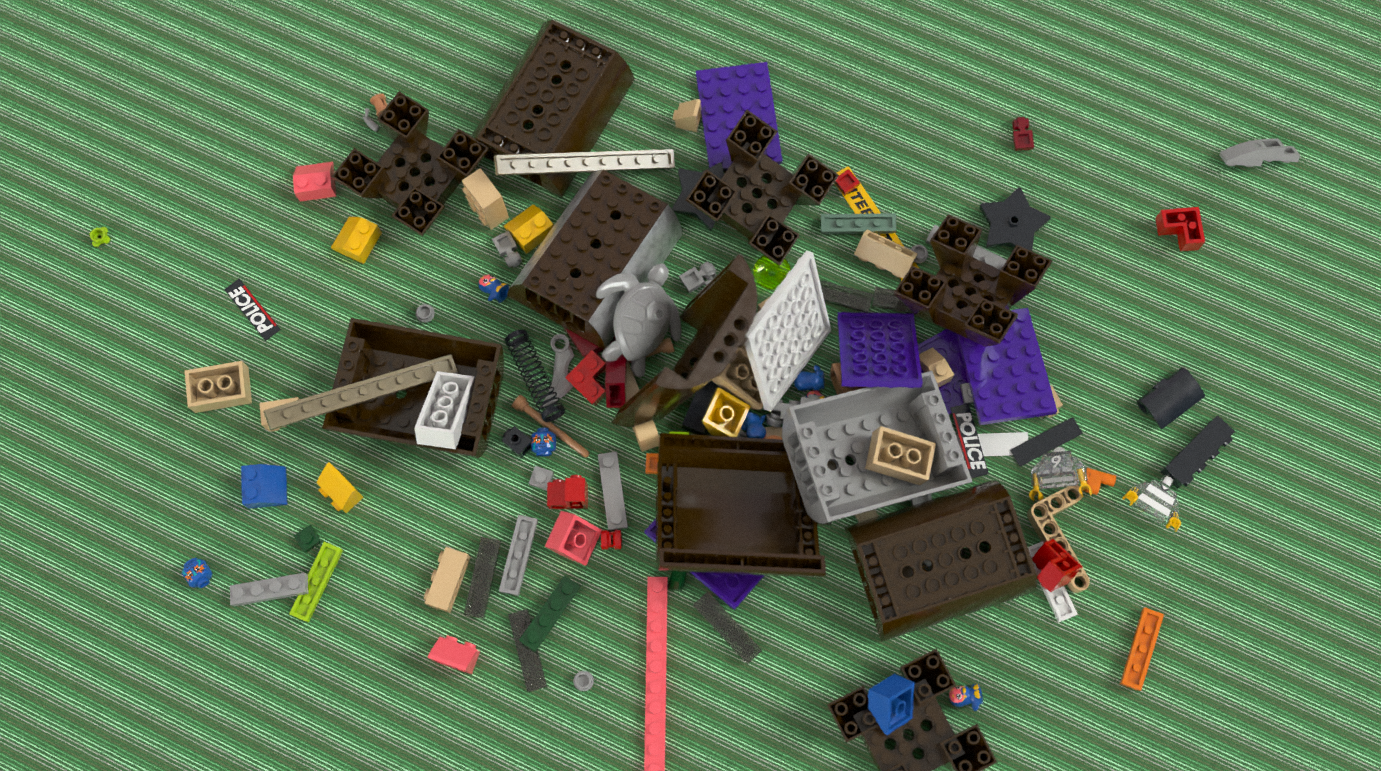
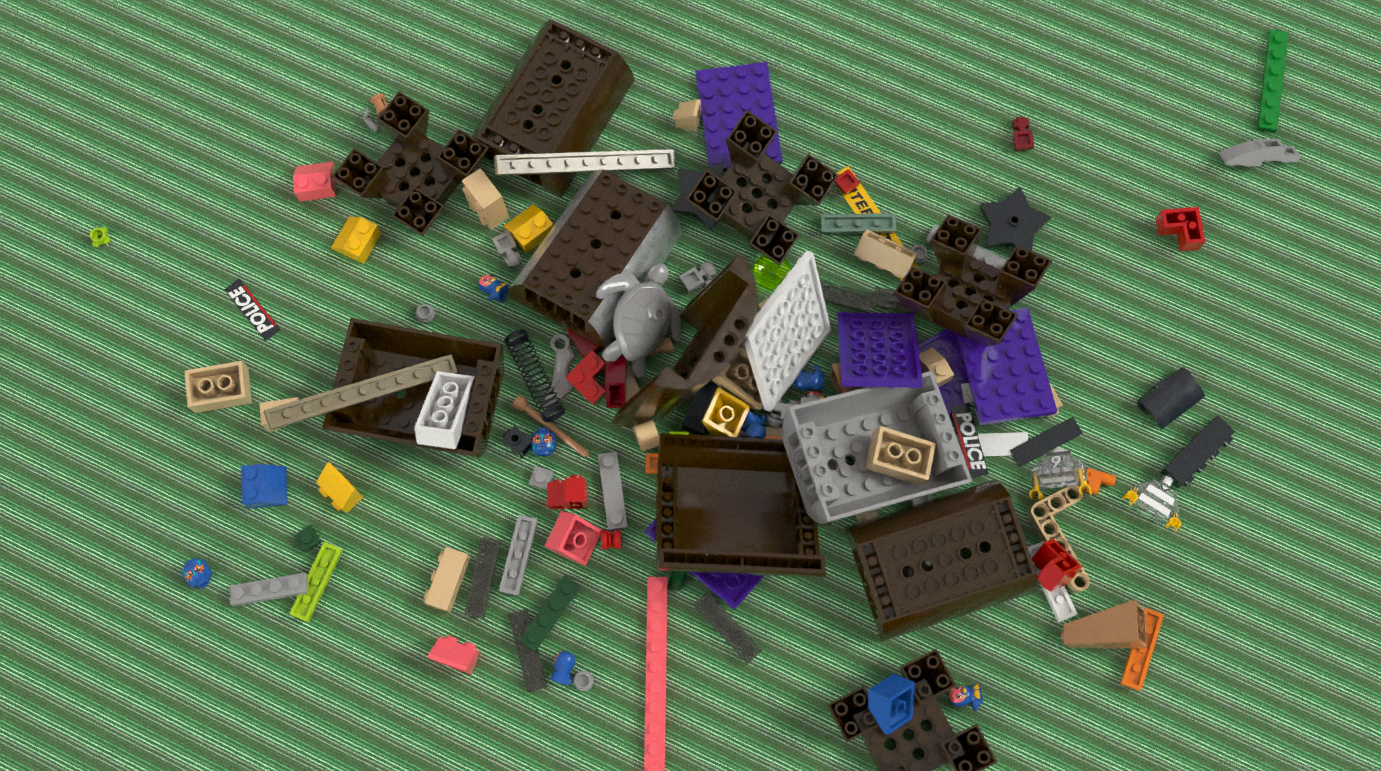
(563, 665): none -> blue animal
(1111, 628): none -> medium nougat slope
(1272, 81): none -> green plate

